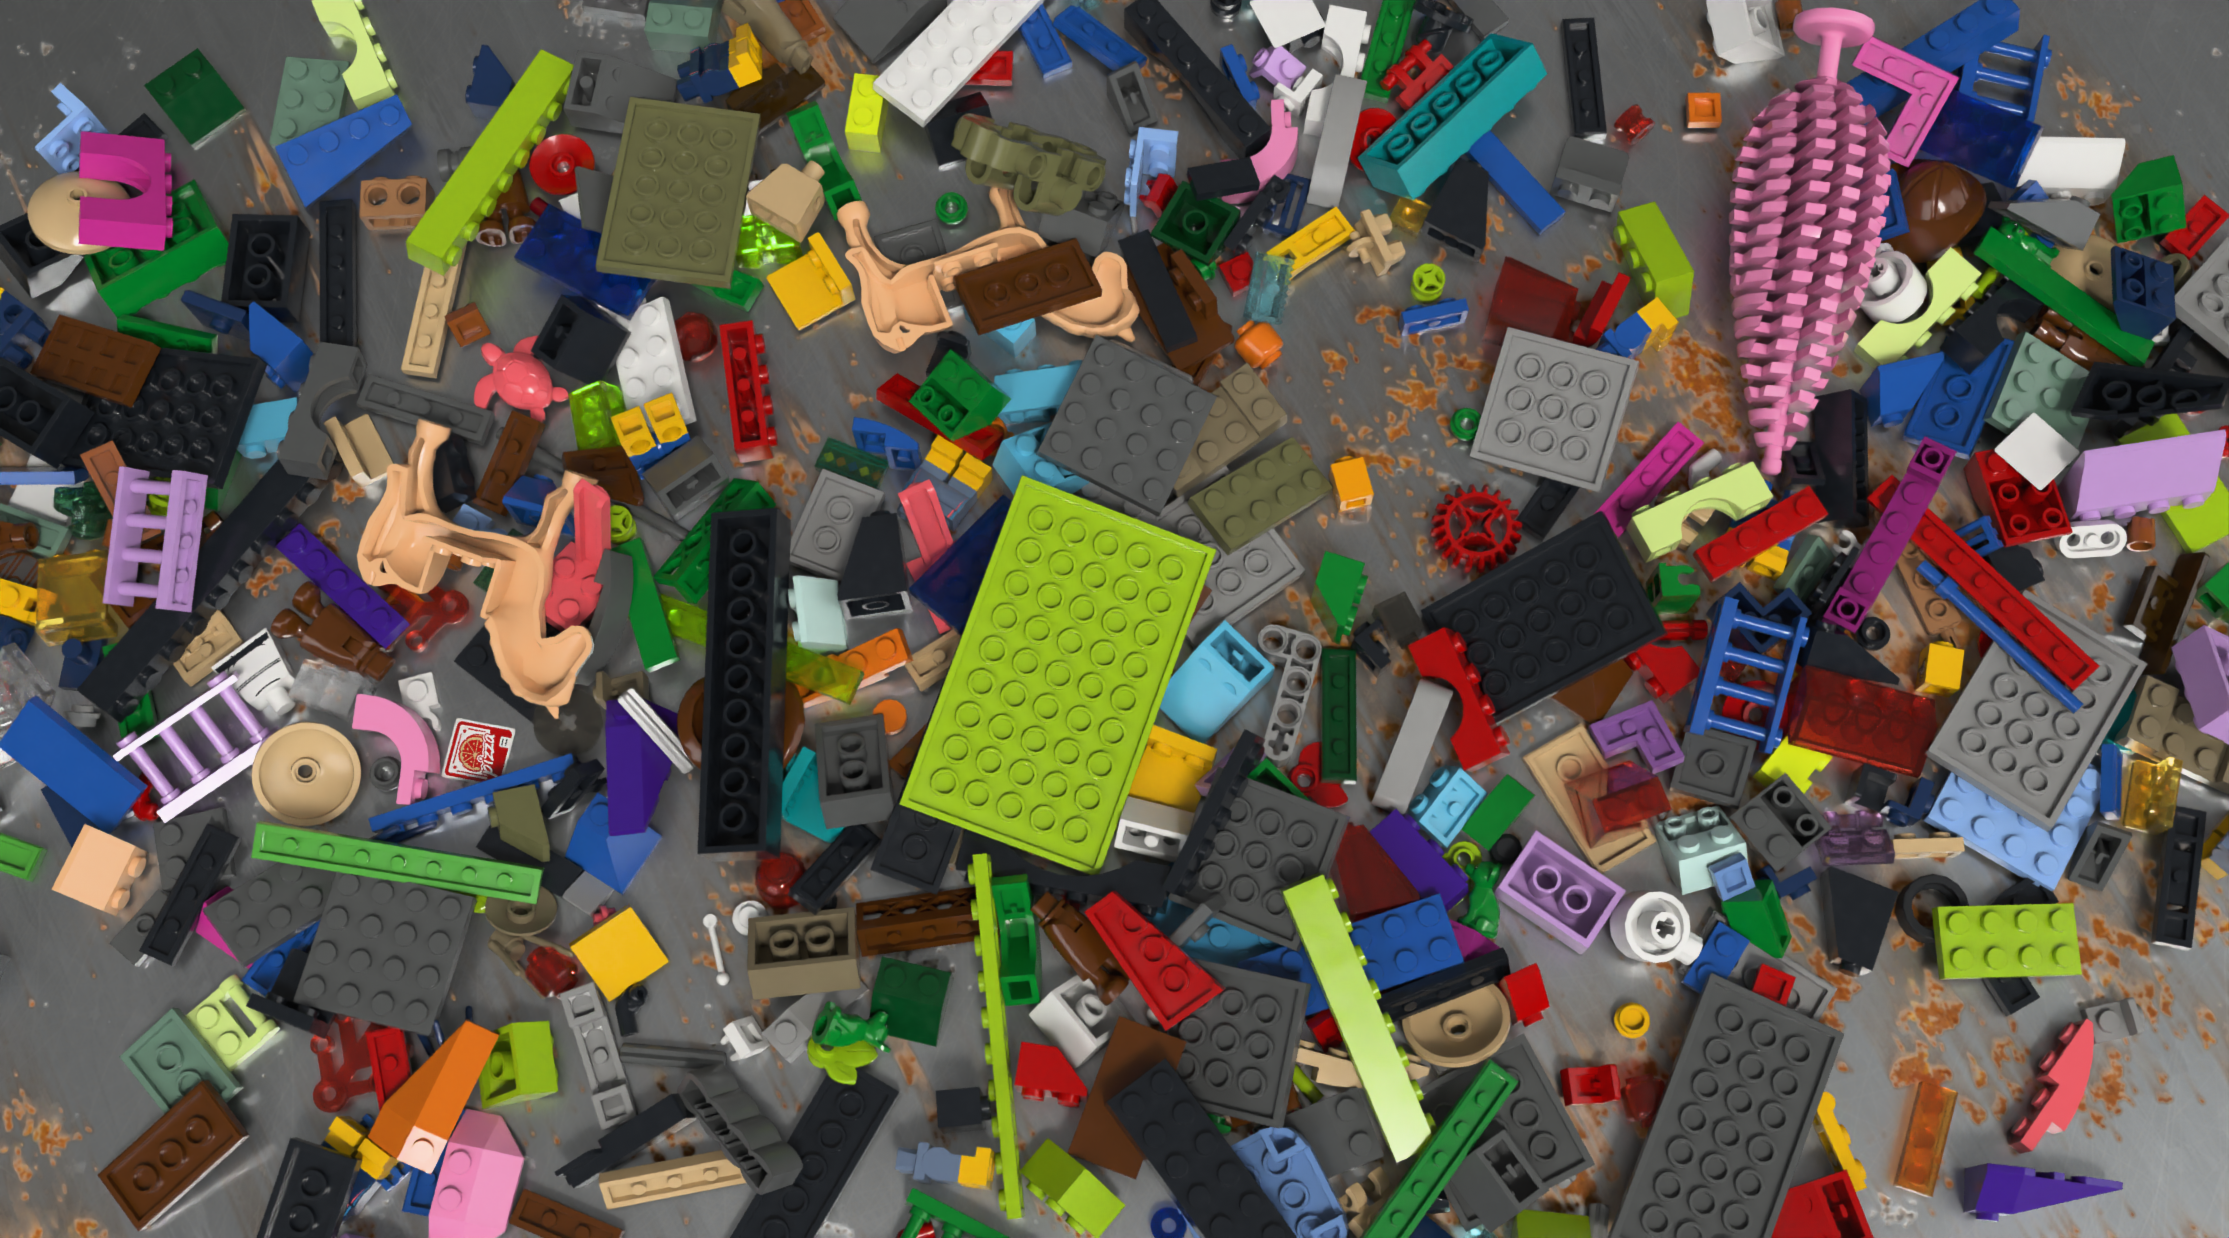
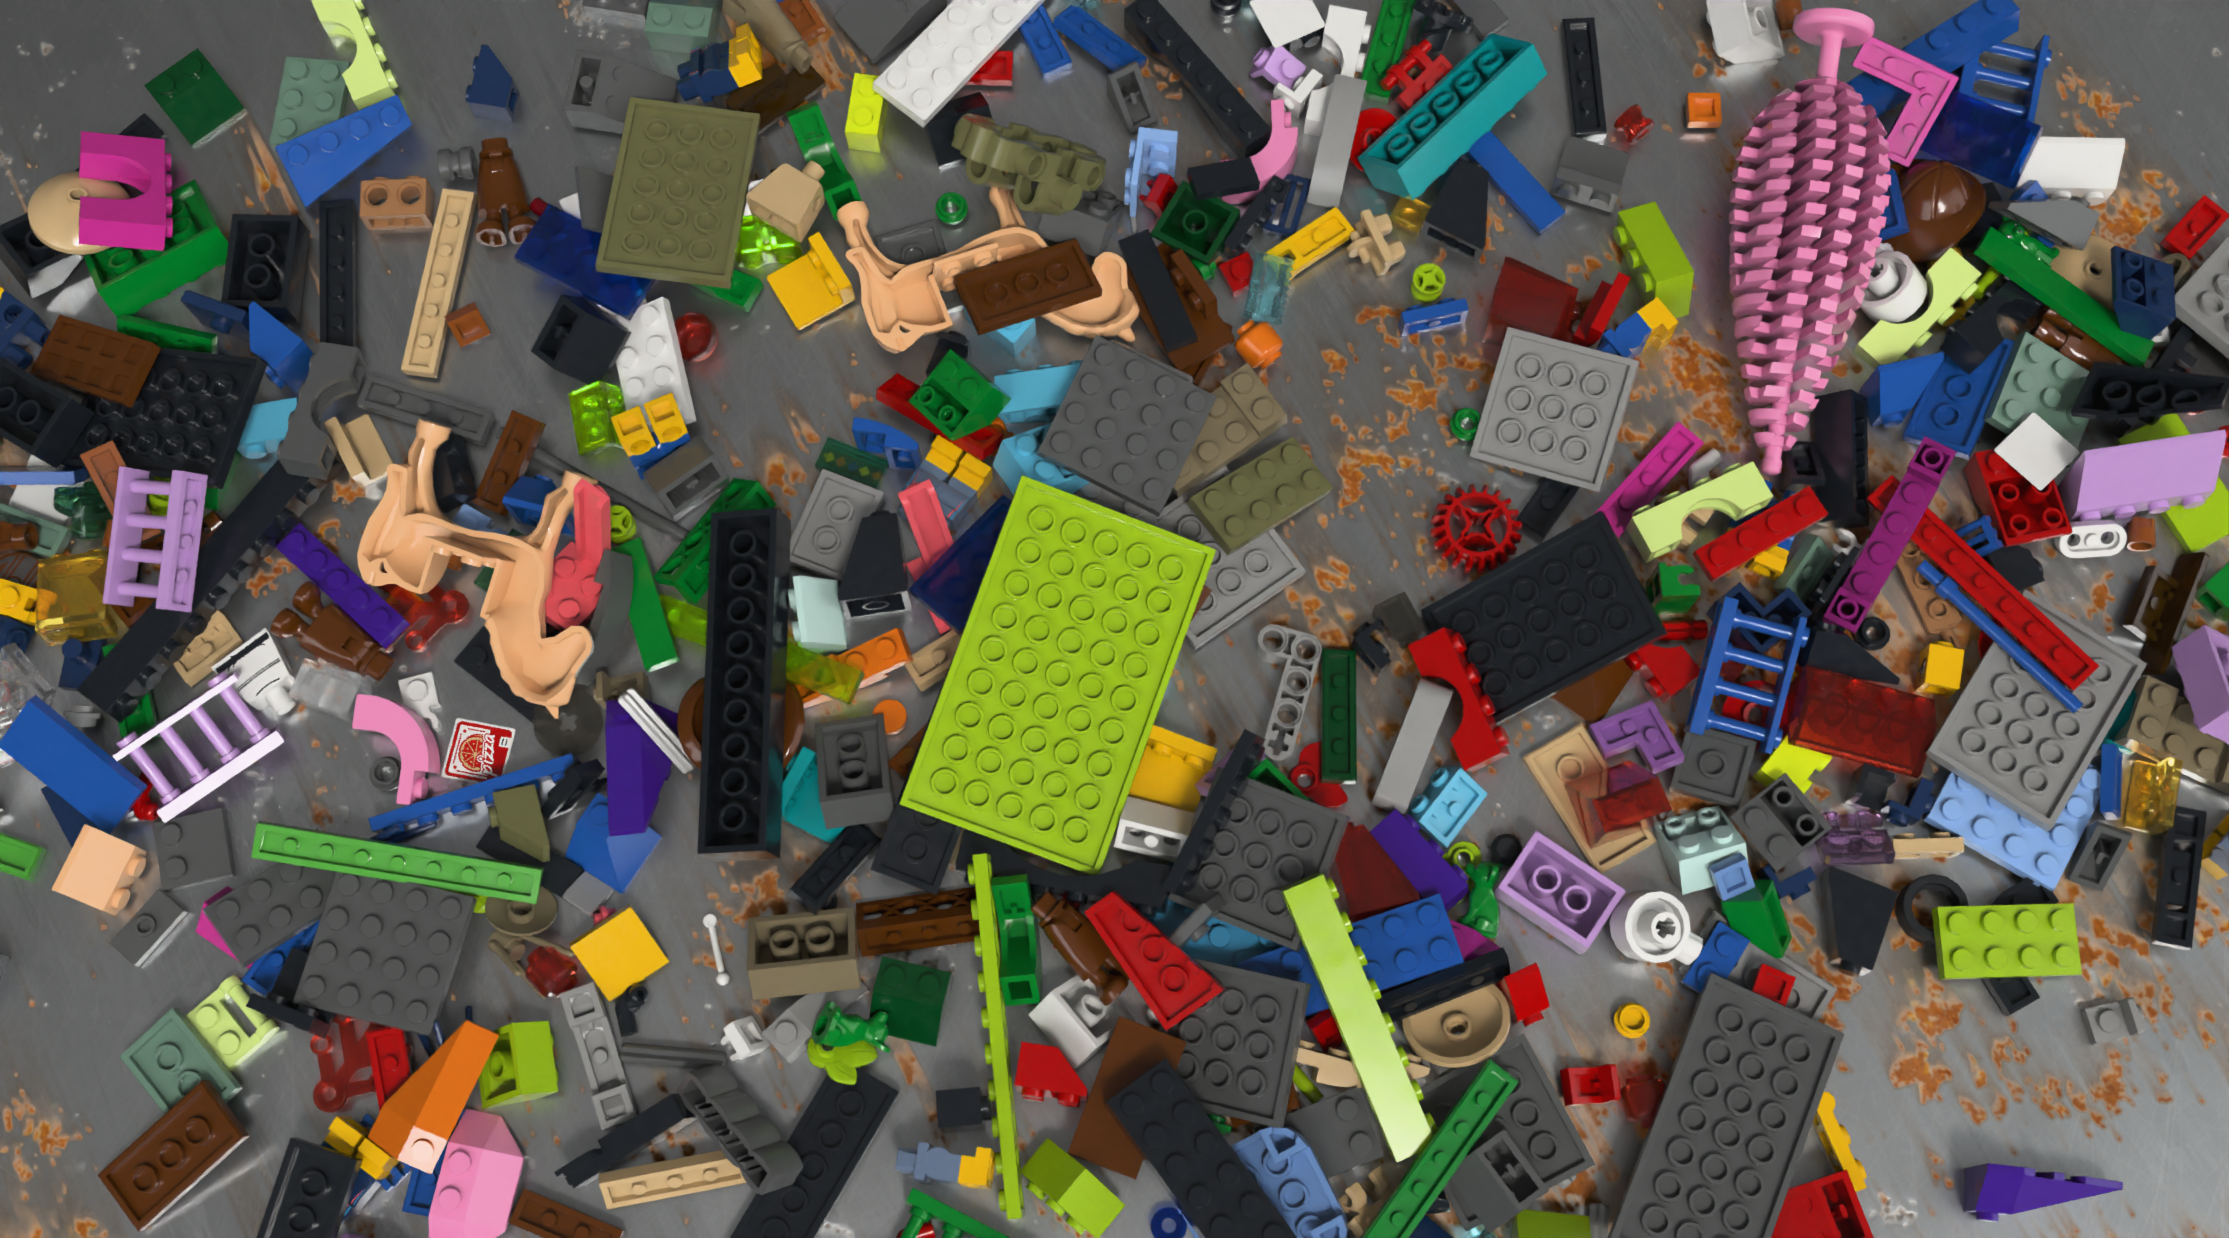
(62, 144): light blue bracket -> none
(193, 887): black tile -> none
(308, 798): tan dish -> none
(491, 164): lime brick -> none
(518, 380): coral animal -> none
(557, 153): red dish -> none
(612, 470): reddish brown wing -> none
(746, 391): red brick -> none
(747, 910): white plate -> none
(776, 877): clear red hair -> none
(1215, 683): medium azure slope -> none
(1235, 71): blue plate -> none
(1334, 592): green slope -> none
(1350, 483): light orange brick -> none
(1498, 812): green slope -> none
(1925, 1139): clear orange plate -> none
(2066, 1077): coral slope -> none
(2149, 201): green slope -> none

